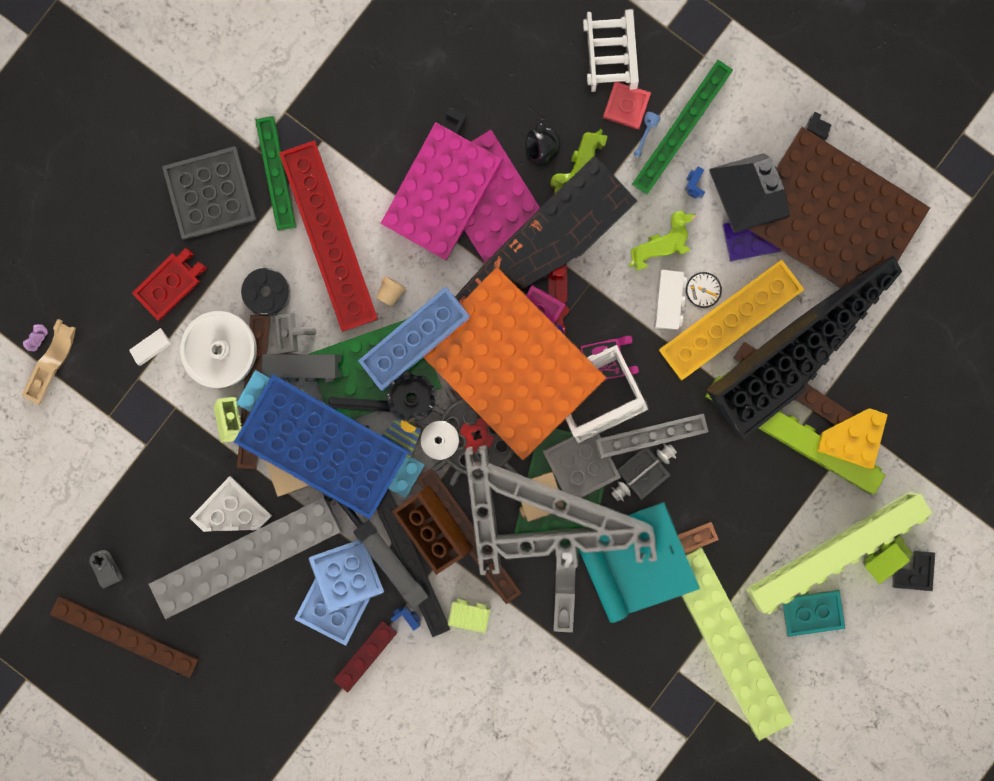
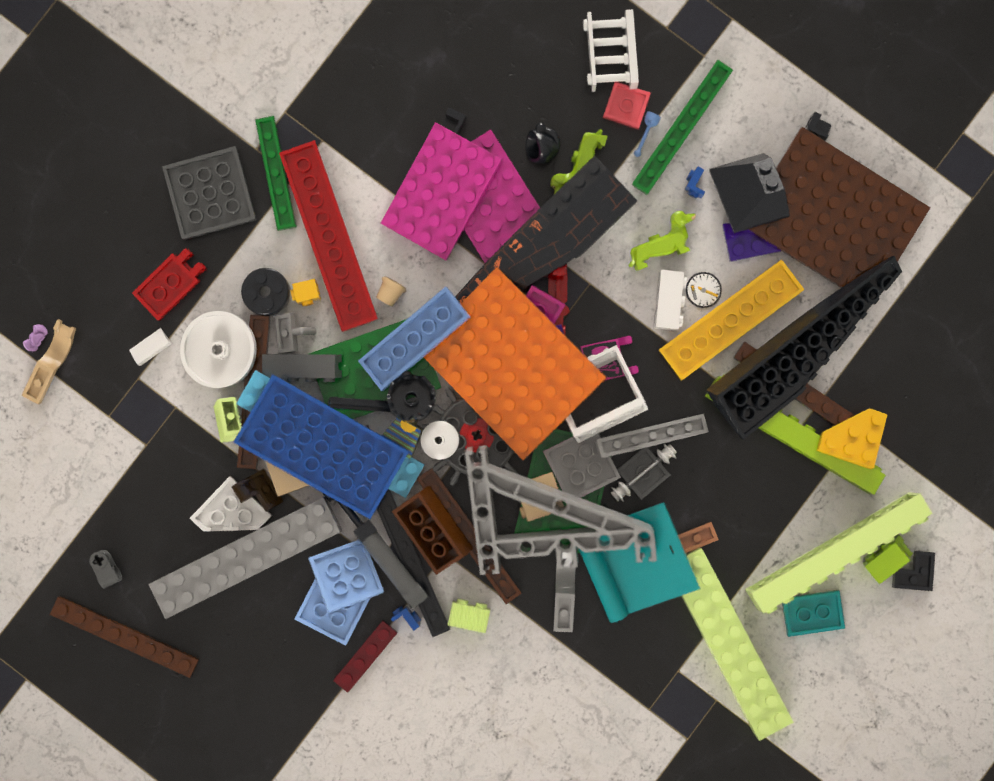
(259, 486): none -> dark brown plate
(305, 292): none -> yellow brick

